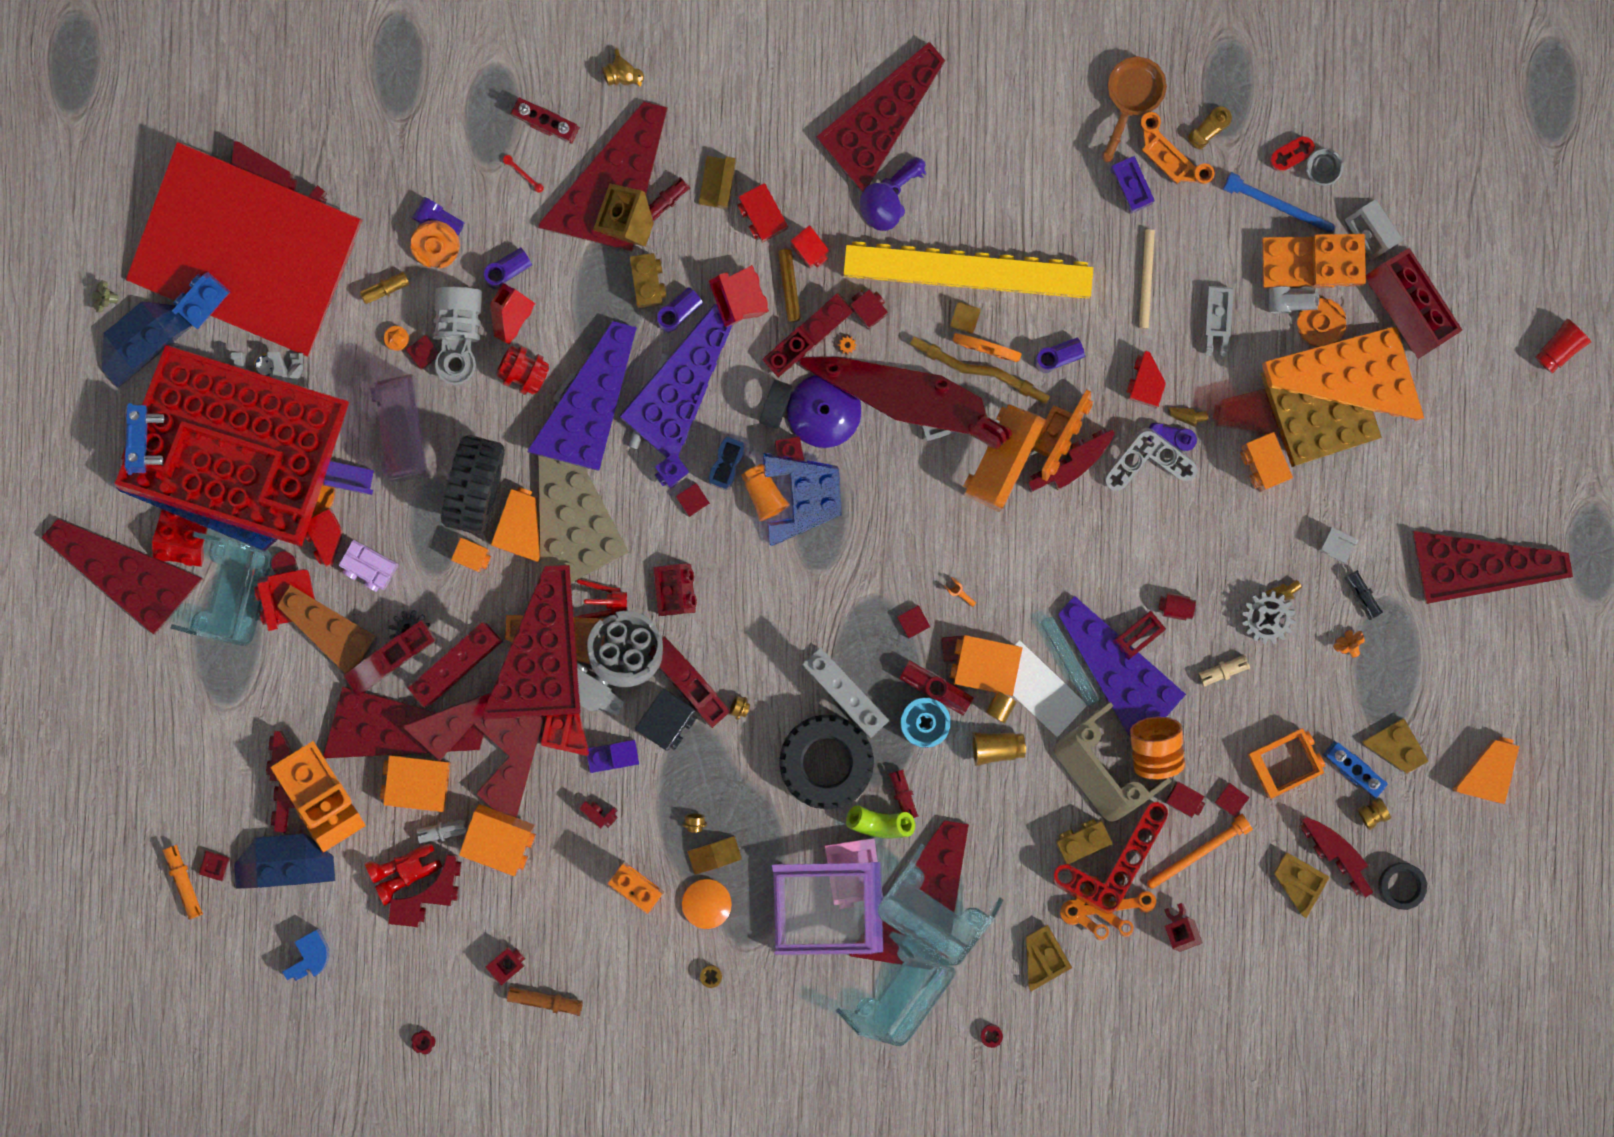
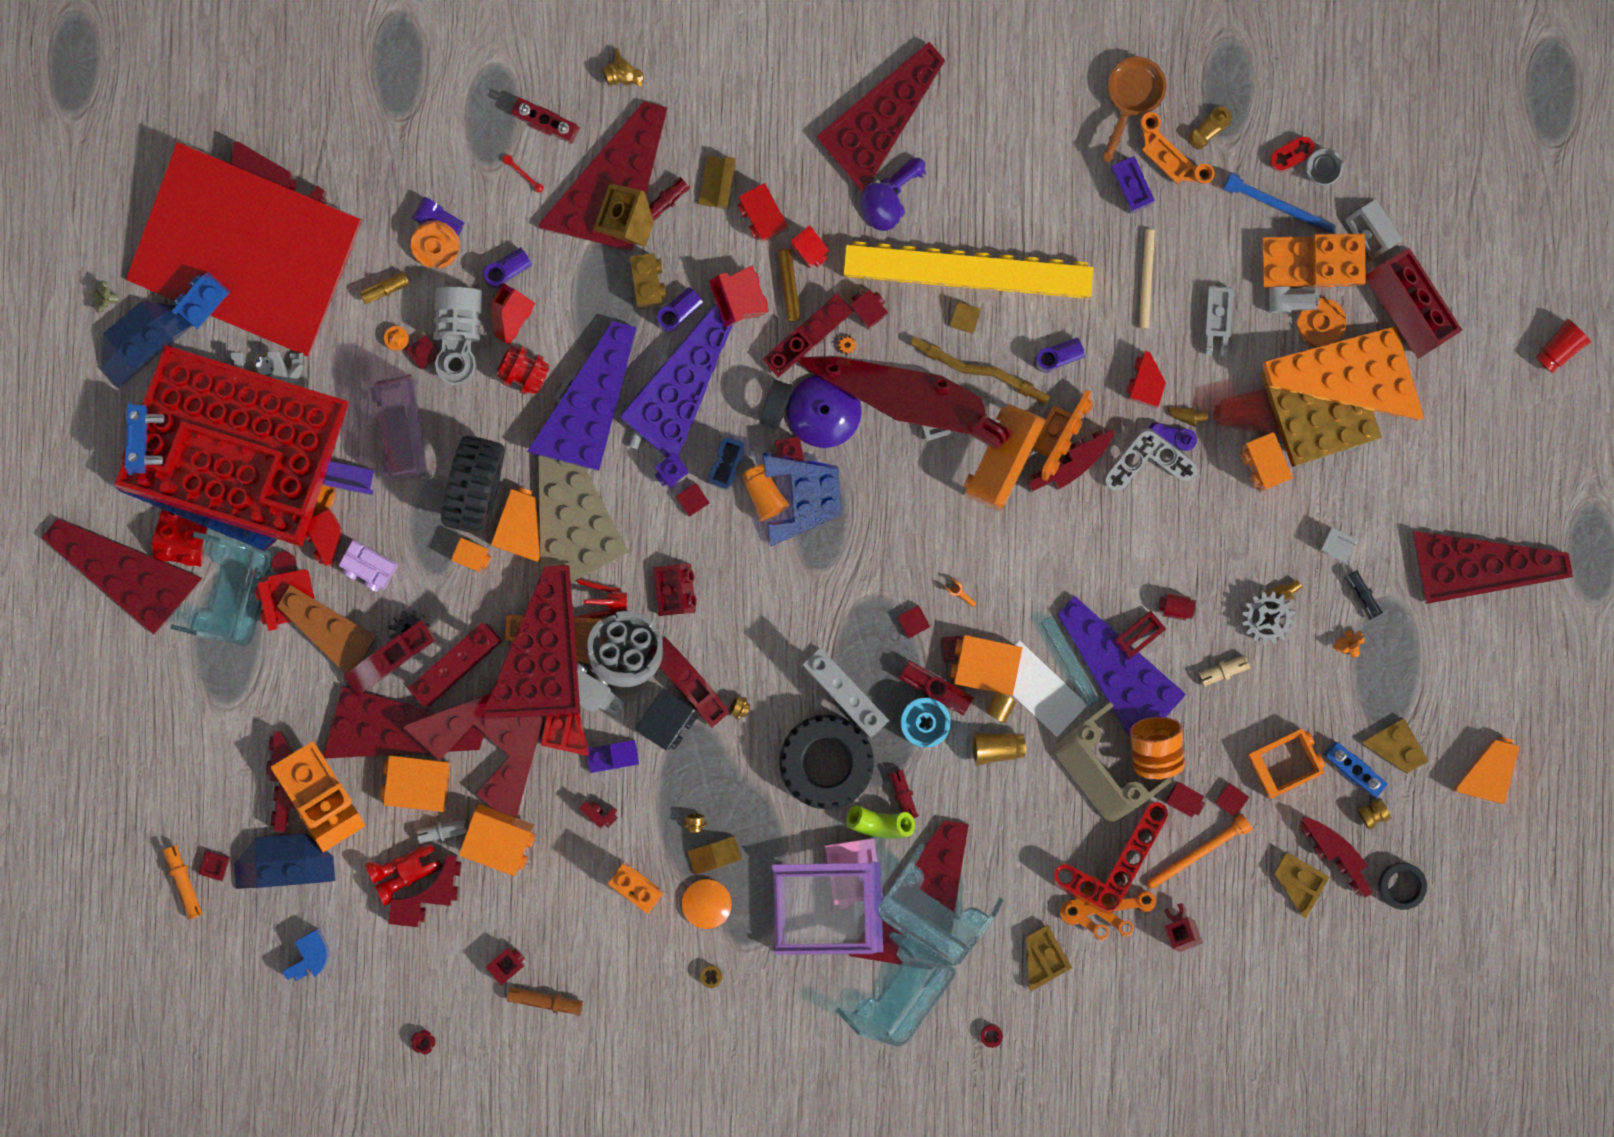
(986, 347): orange tile -> none
(1083, 842): pearl gold brick -> none

